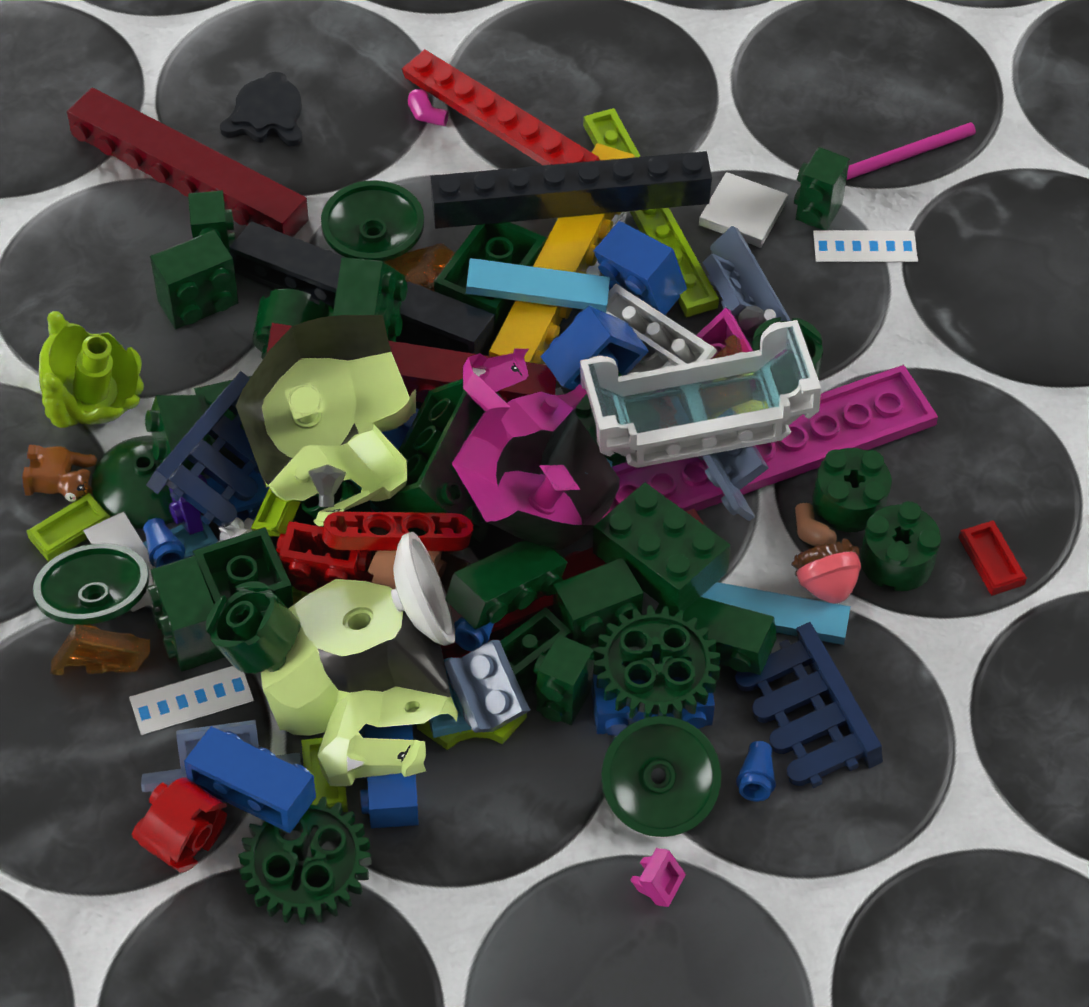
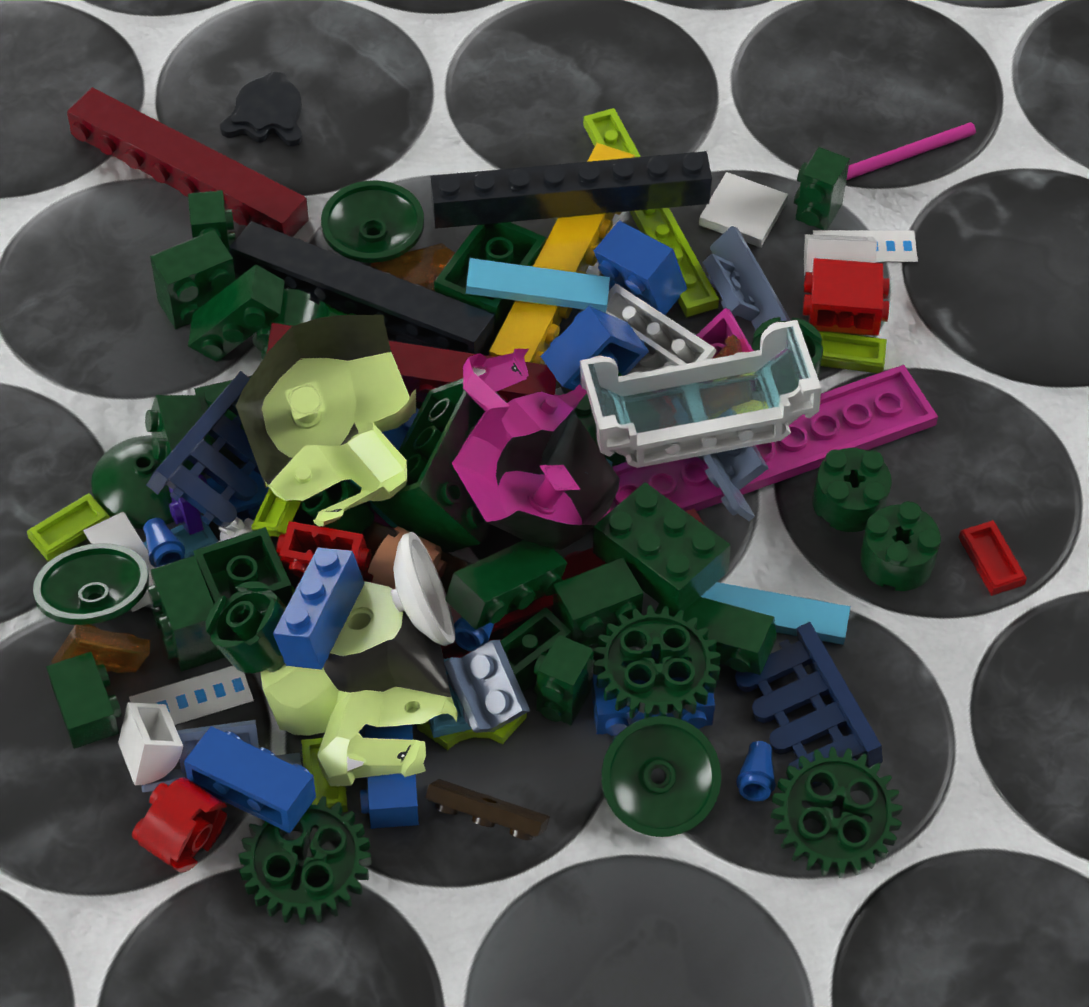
(52, 473): dark orange animal -> none
(83, 699): none -> dark green brick
(86, 375): lime piece -> none
(149, 742): none -> white brick
(236, 313): none -> dark green brick
(319, 608): none -> blue brick
(327, 481): dark grey rock -> none
(371, 289): dark green brick -> none
(396, 525): red beam -> none
(423, 110): dark pink arm -> none
(486, 809): none -> dark brown tile
(493, 112): red plate -> none
(660, 877): dark pink tile -> none
(752, 317): dark grey rock -> none
(811, 530): nougat arm -> none
(829, 570): coral hair -> none
(838, 248): none -> white brick
(842, 778): none -> dark green gear
(846, 296): none -> red brick
(853, 352): none -> lime tile

